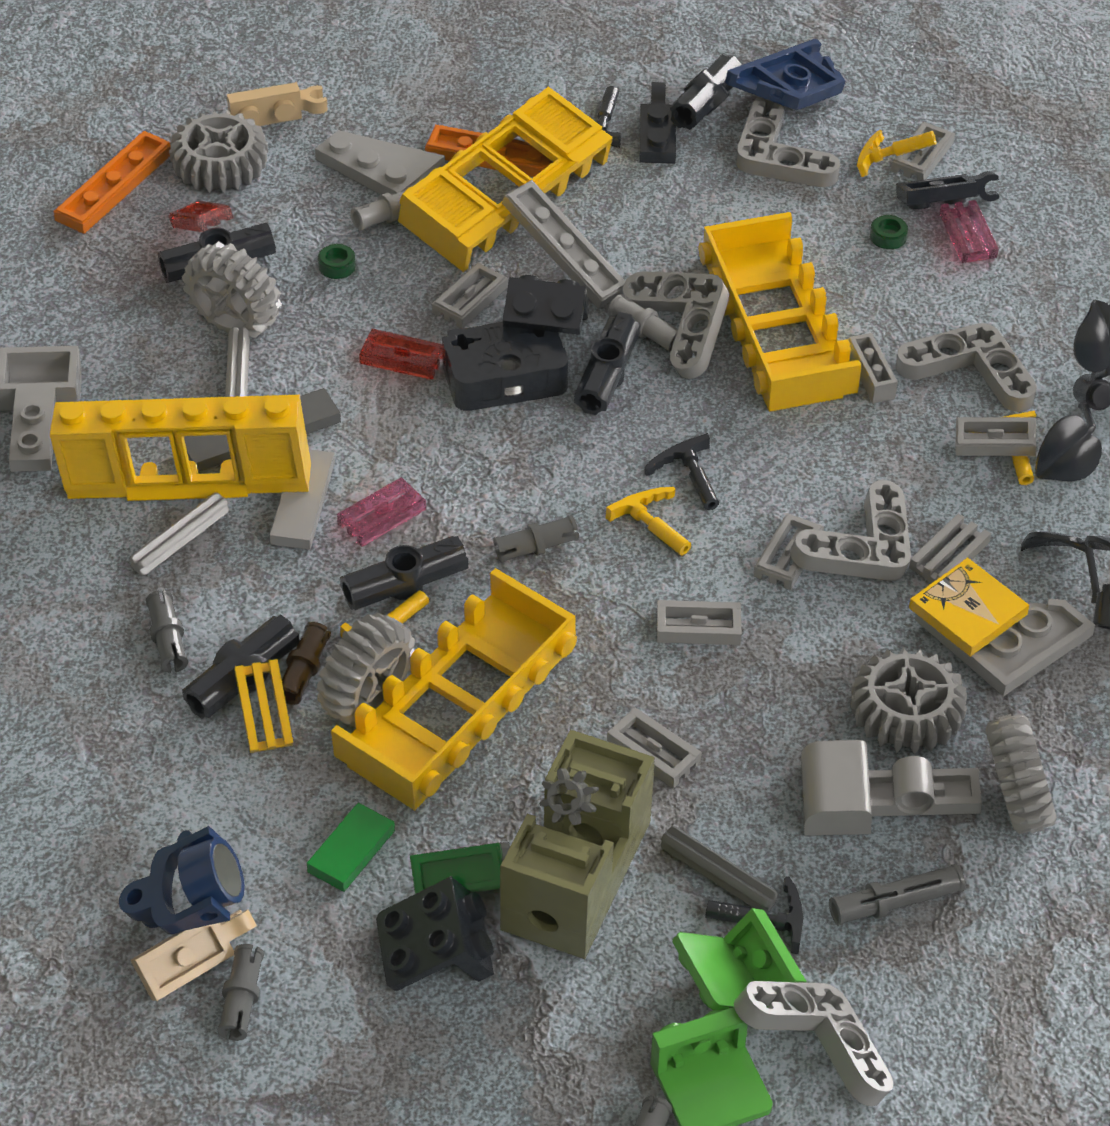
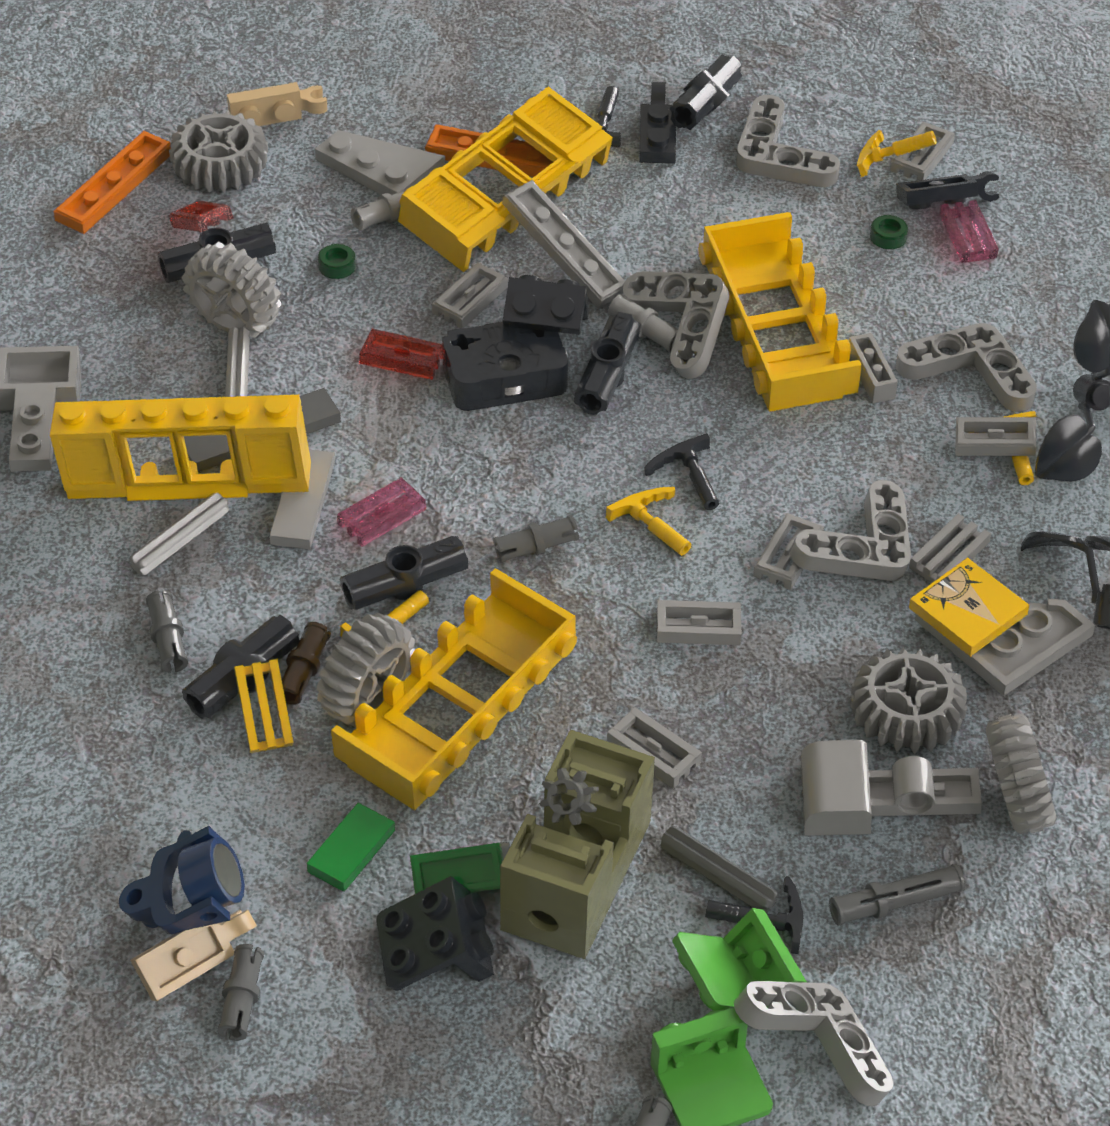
(790, 77): dark blue wing -> none

